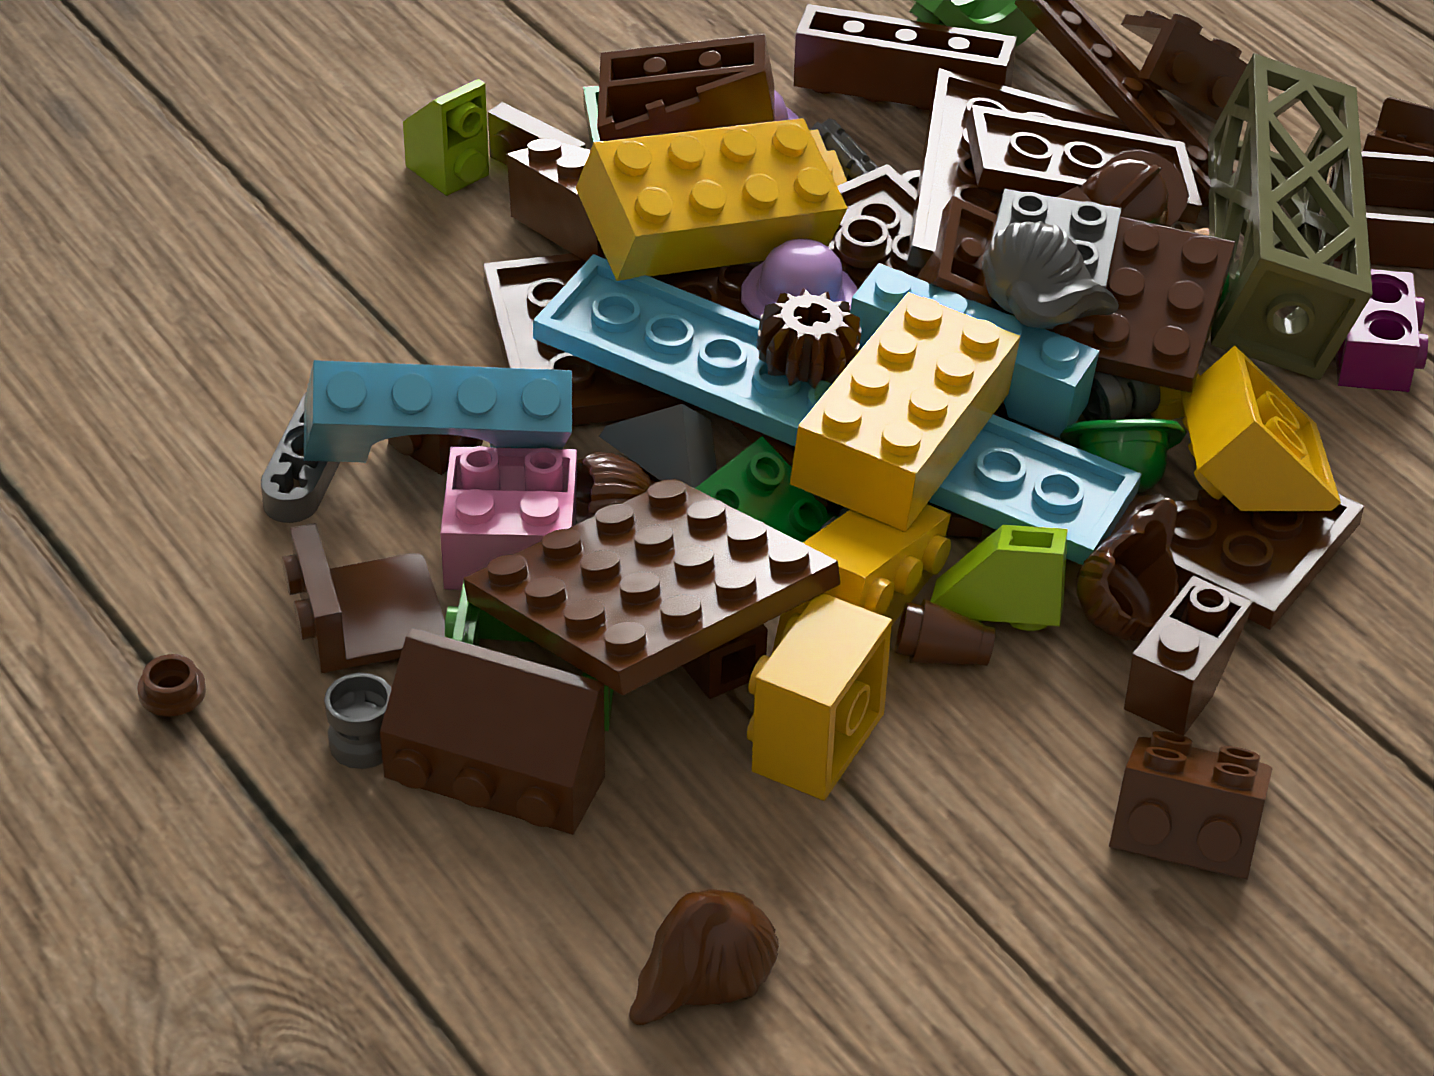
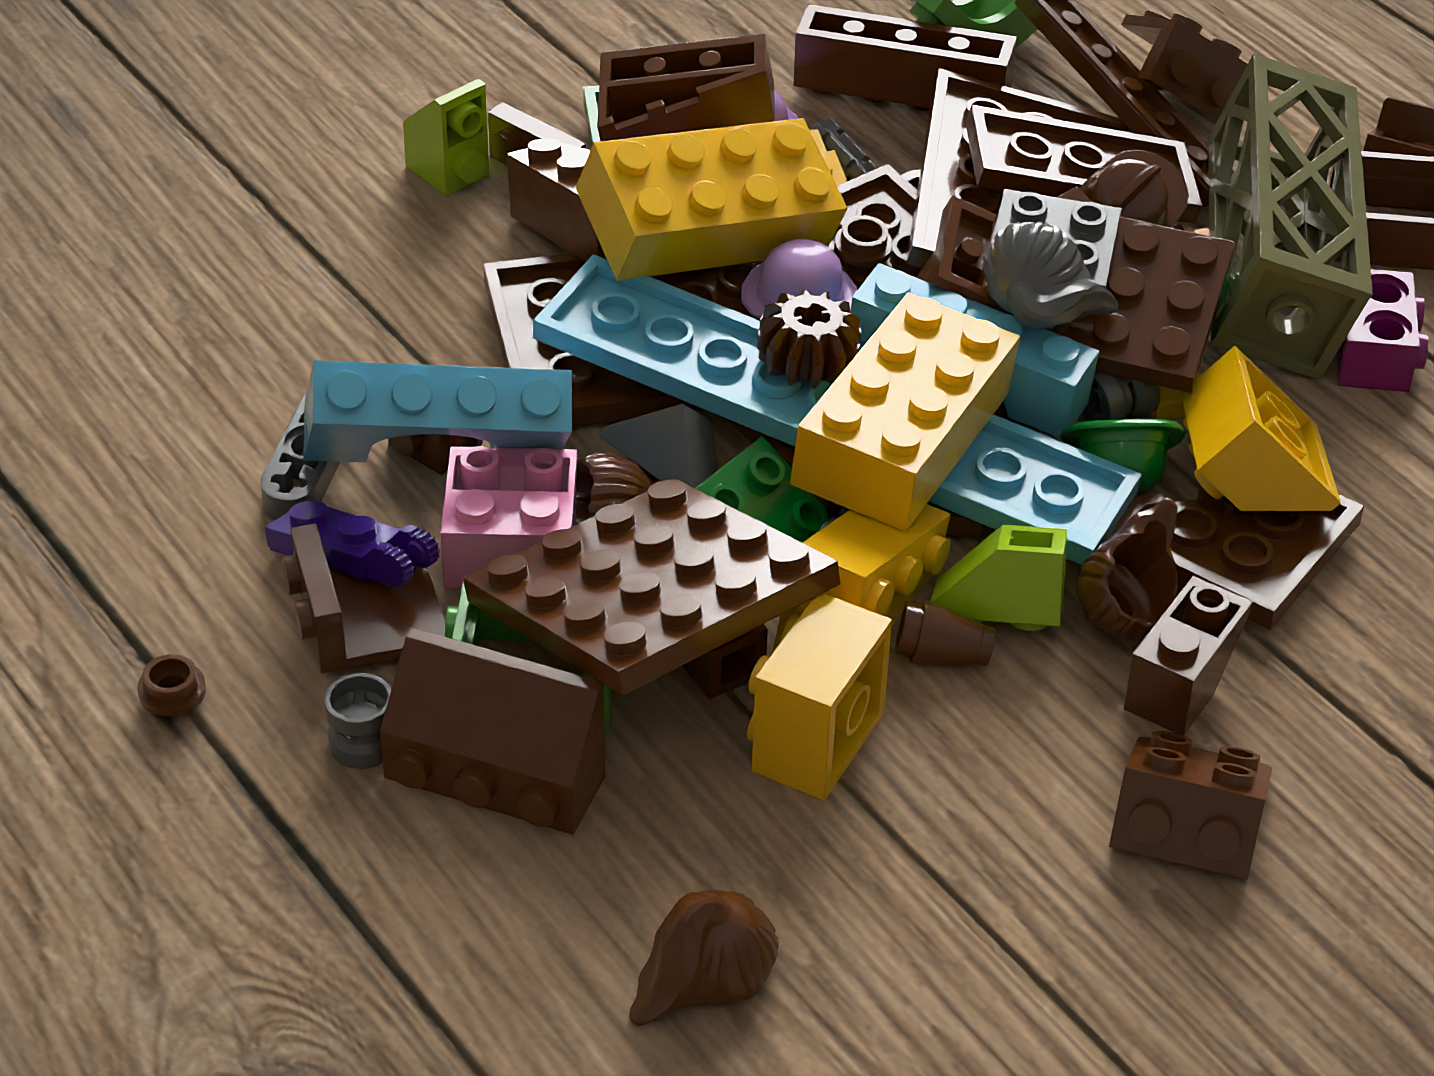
(358, 543): none -> dark purple hinge

